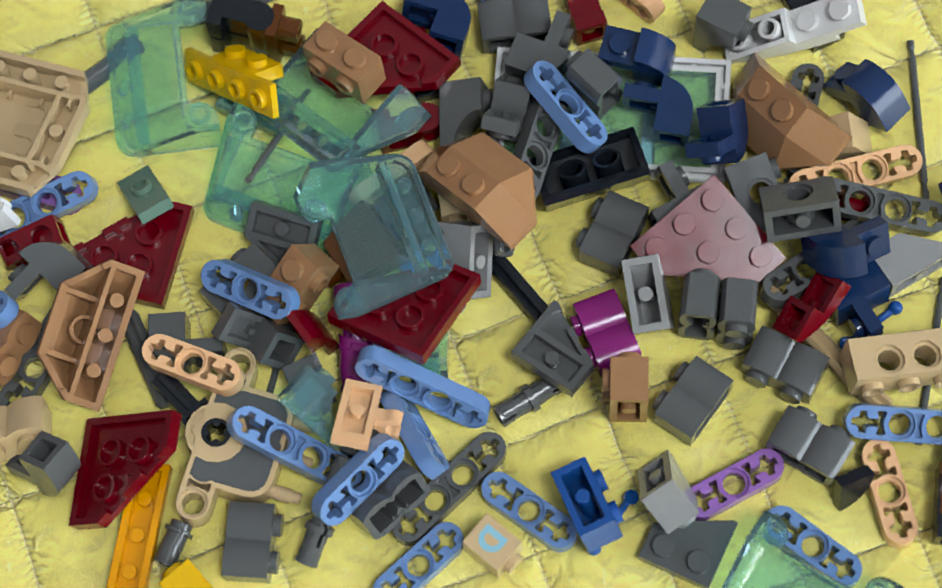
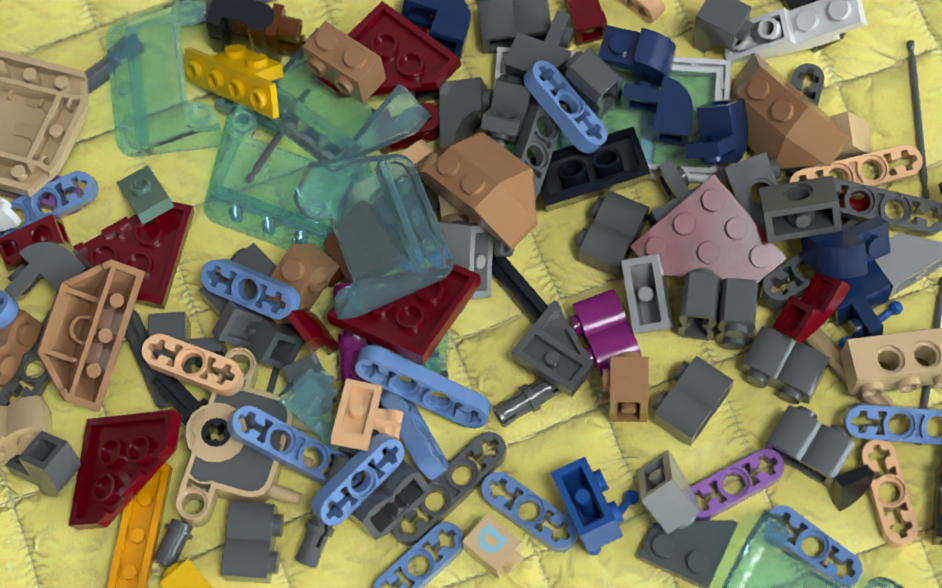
(277, 228): dark grey wing -> none
(871, 92): dark blue brick -> none

